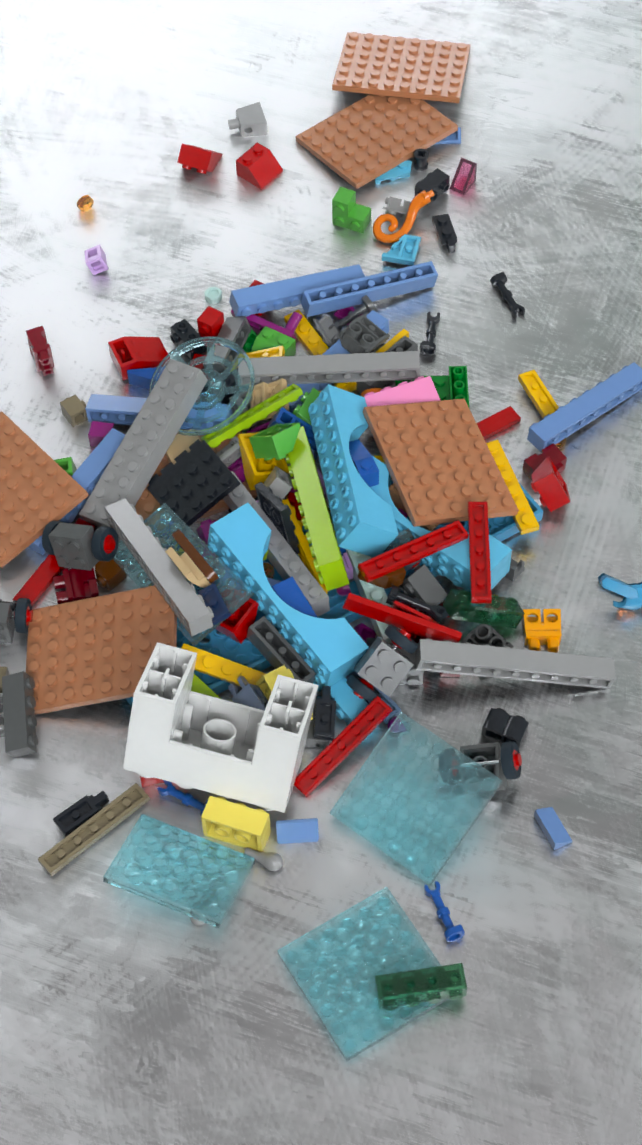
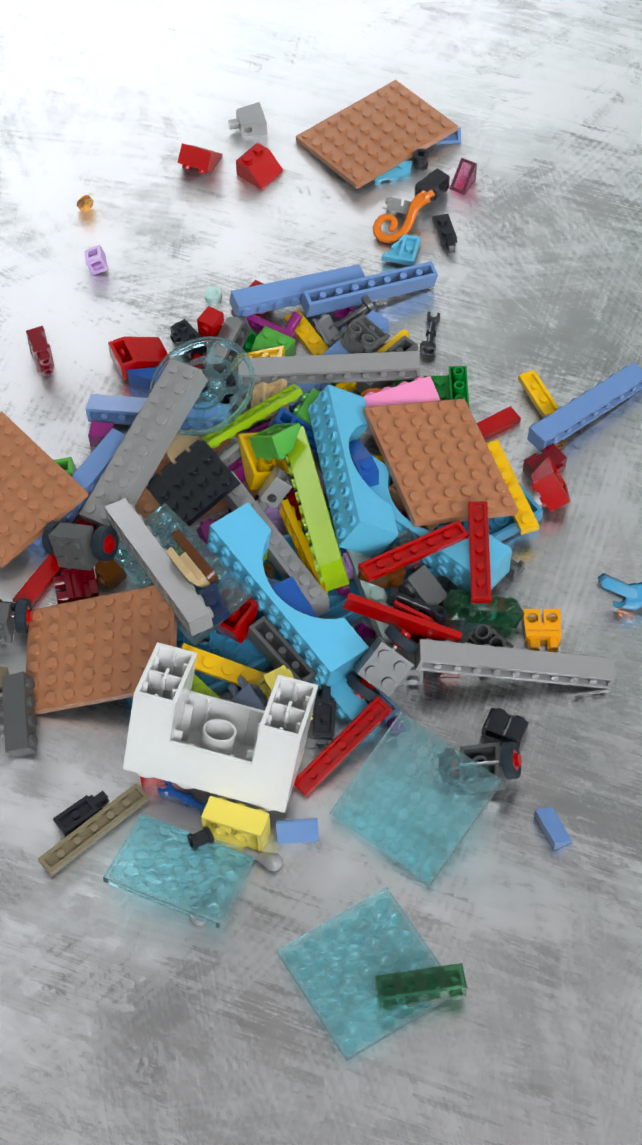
(74, 410): dark tan brick -> none
(200, 838): none -> black bush
(278, 514): black plate -> none
(348, 213): bright green brick -> none
(402, 67): plate -> none
(452, 932): blue piece -> none
(498, 281): black piece -> none

